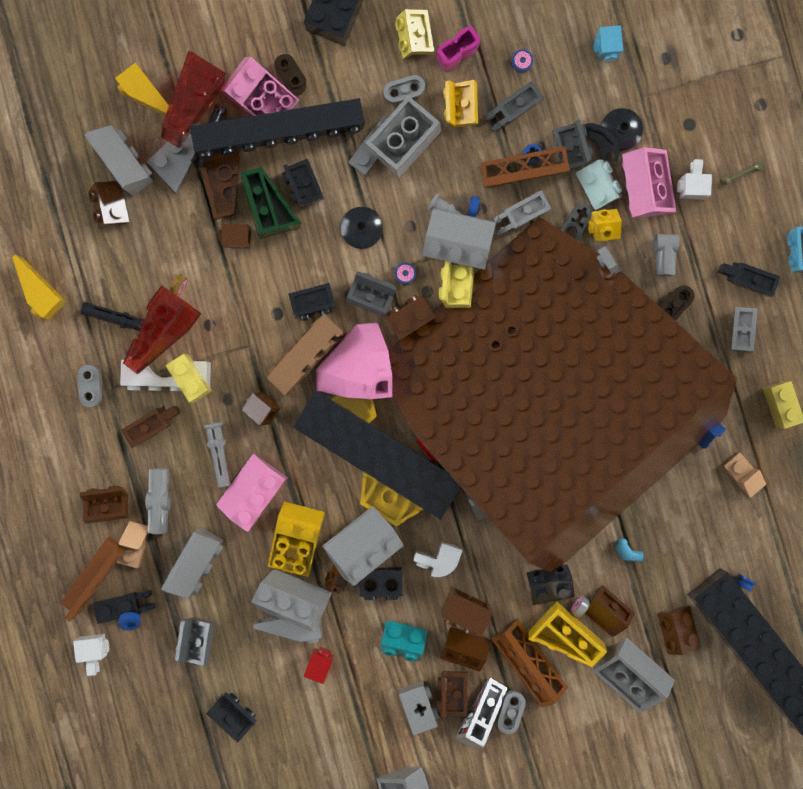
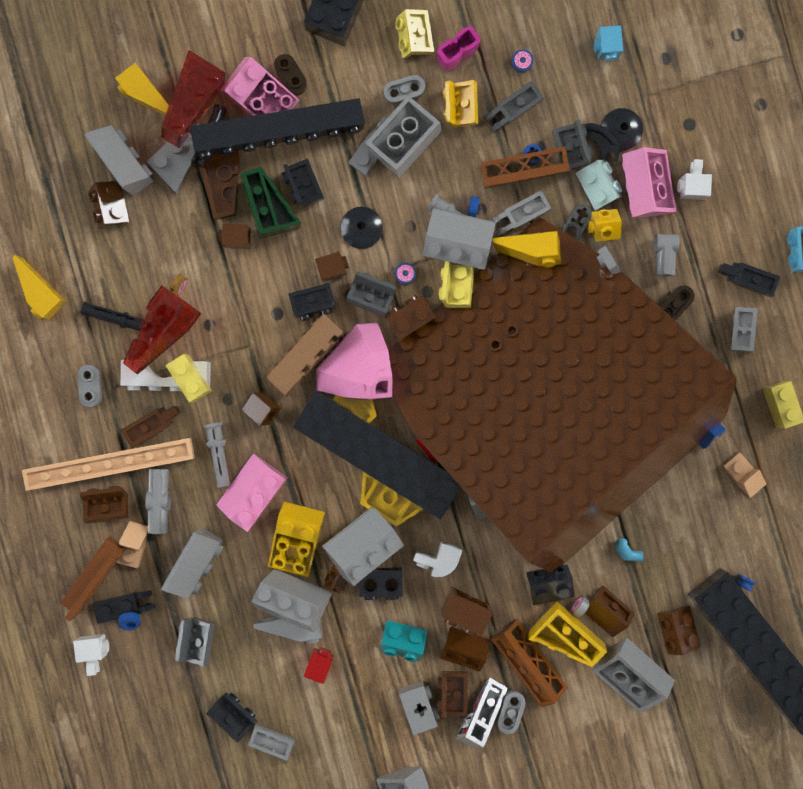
(108, 464): none -> light nougat plate
(271, 742): none -> light grey plate
(332, 266): none -> reddish brown brick
(536, 248): none -> yellow slope
(756, 166): olive hinge -> none

